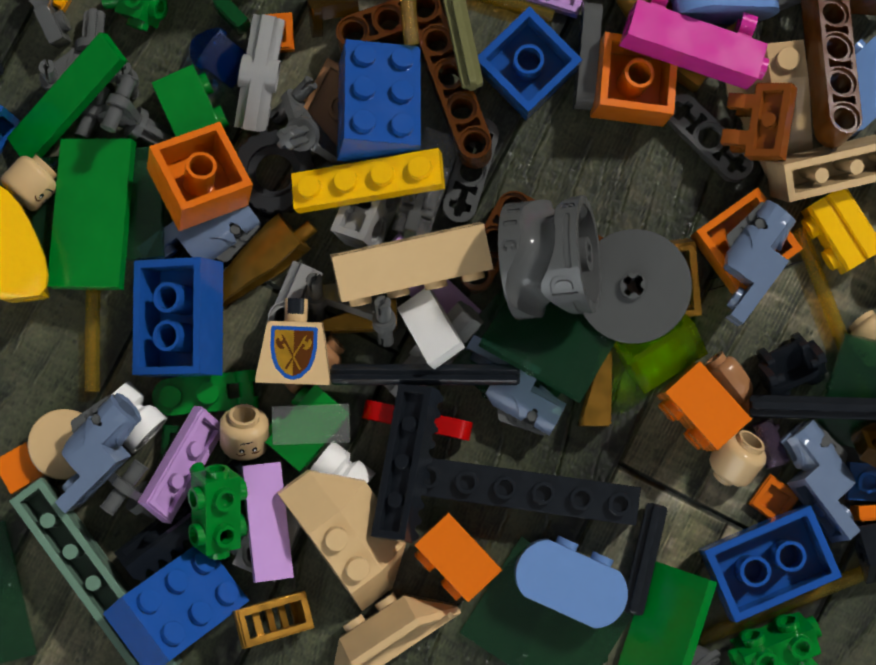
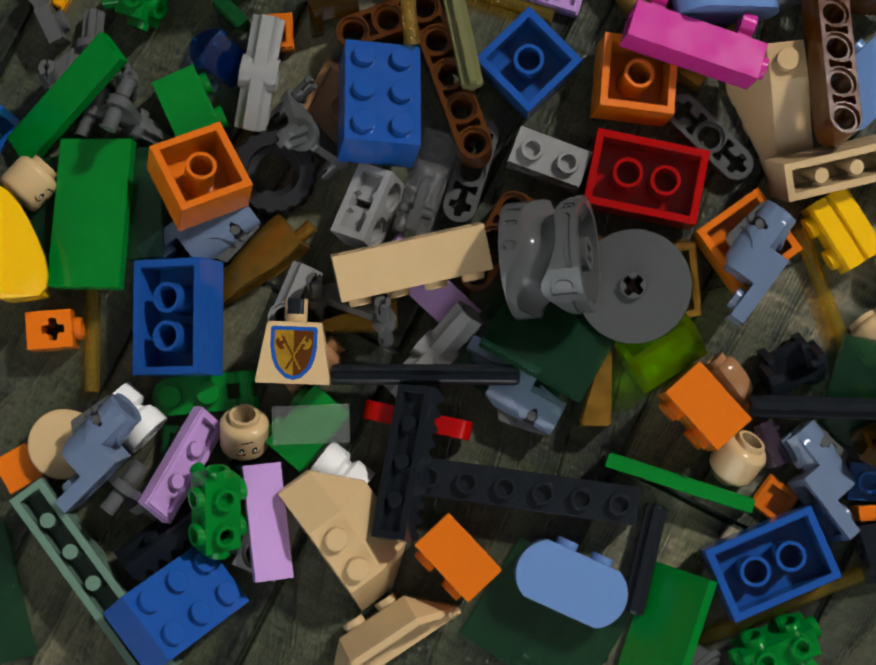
(38, 328): none -> orange brick
(300, 614): pearl gold slope -> none
(368, 180): yellow plate -> none
(431, 328): white tile -> none
(548, 159): none -> light grey brick
(588, 50): dark grey beam -> none
(645, 179): none -> red brick
(678, 482): none -> green tile
(770, 121): dark orange plate -> none

